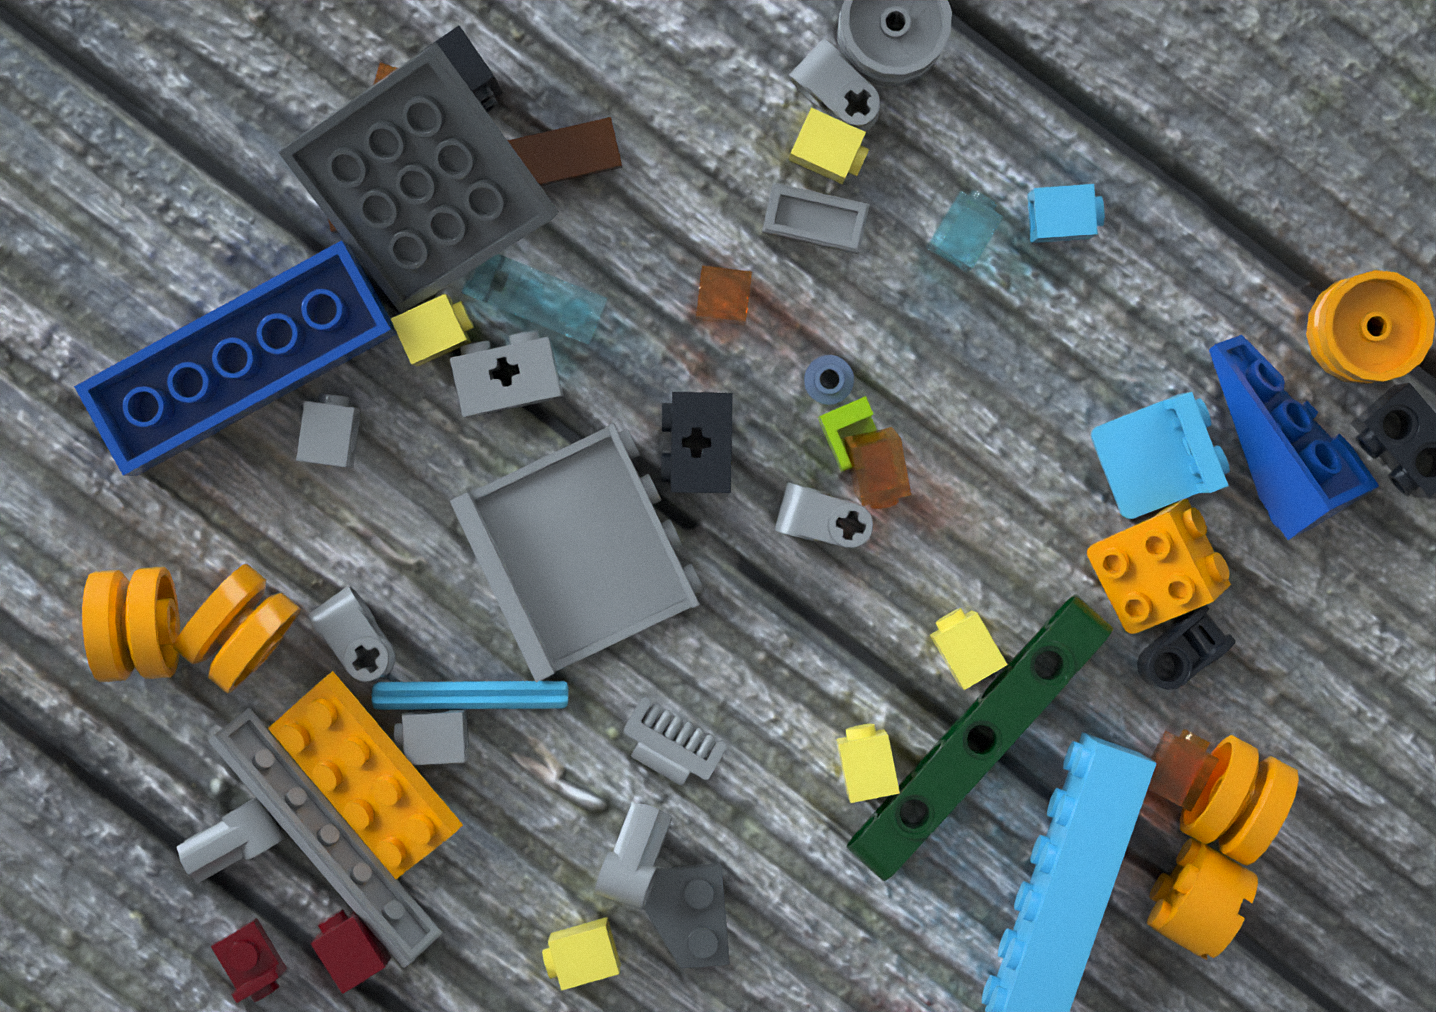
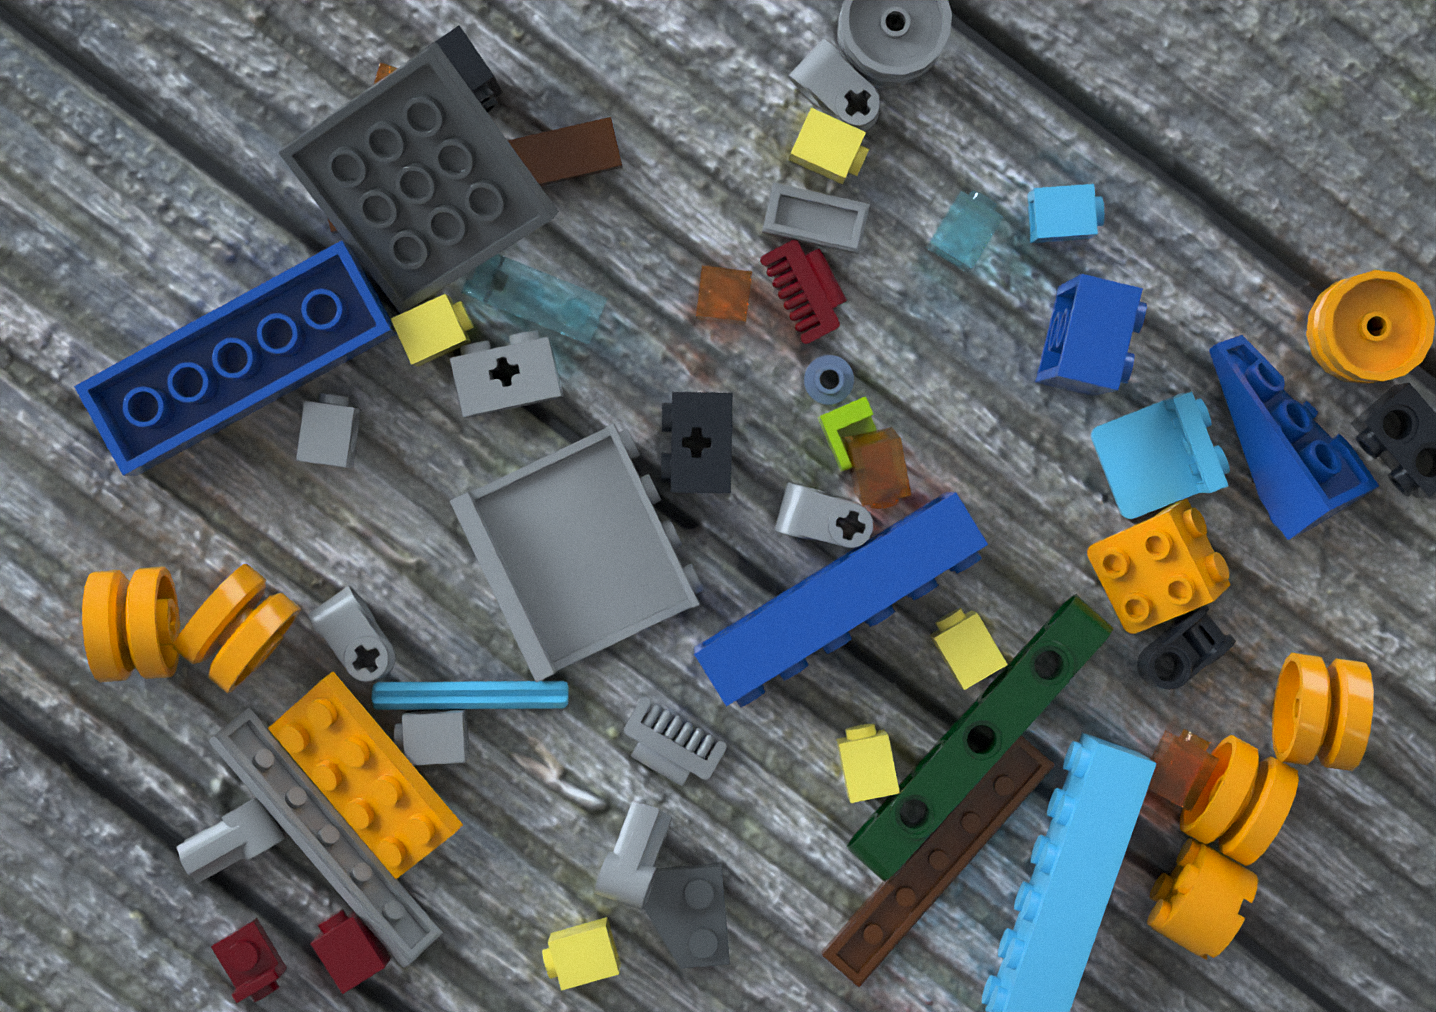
(817, 284): none -> dark red piece
(840, 597): none -> blue brick
(936, 863): none -> reddish brown tile
(1091, 335): none -> blue brick
(1322, 711): none -> light orange wheel

